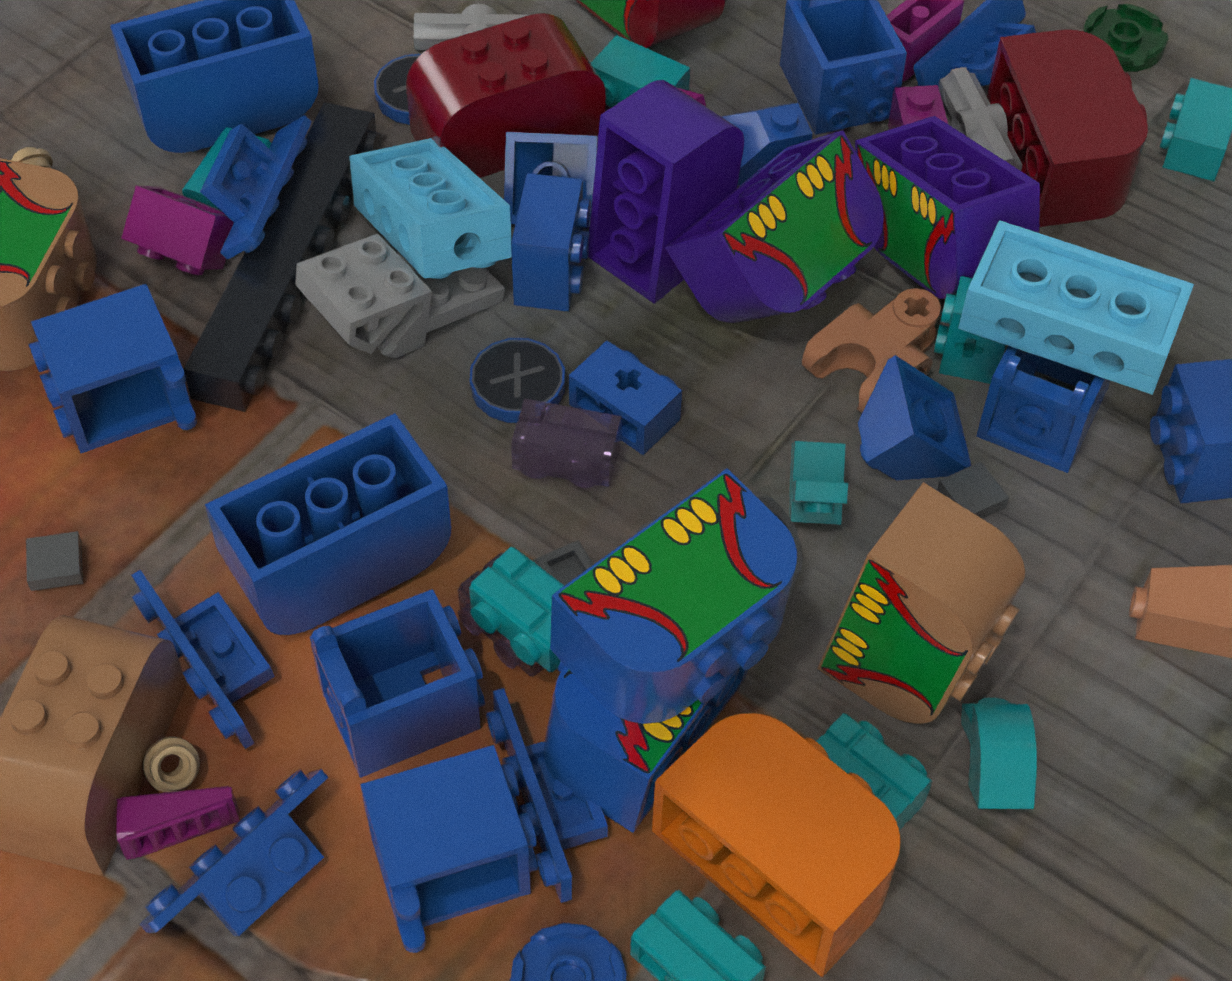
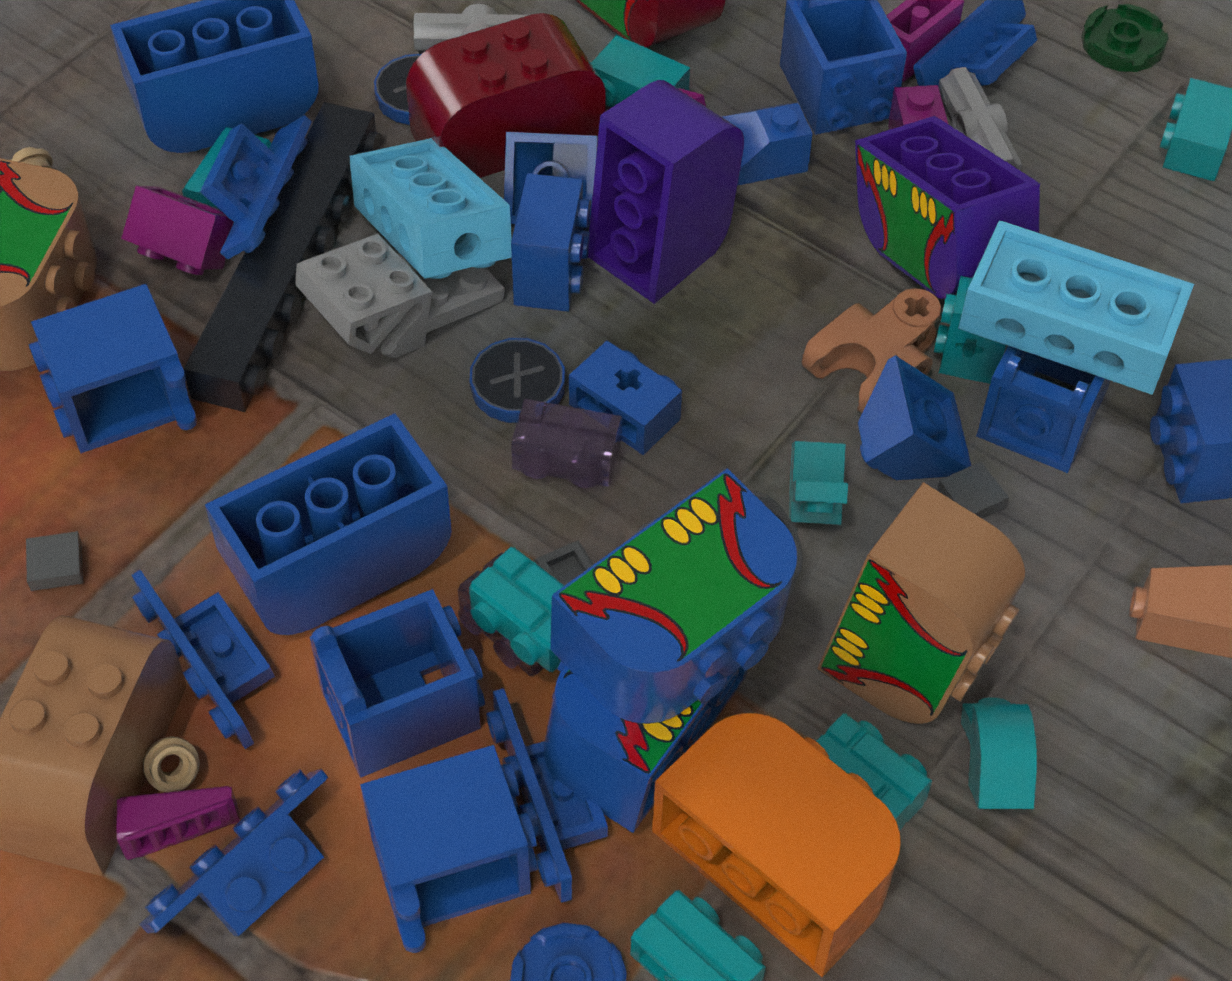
(783, 233): brick -> none
(1070, 121): dark red brick -> none

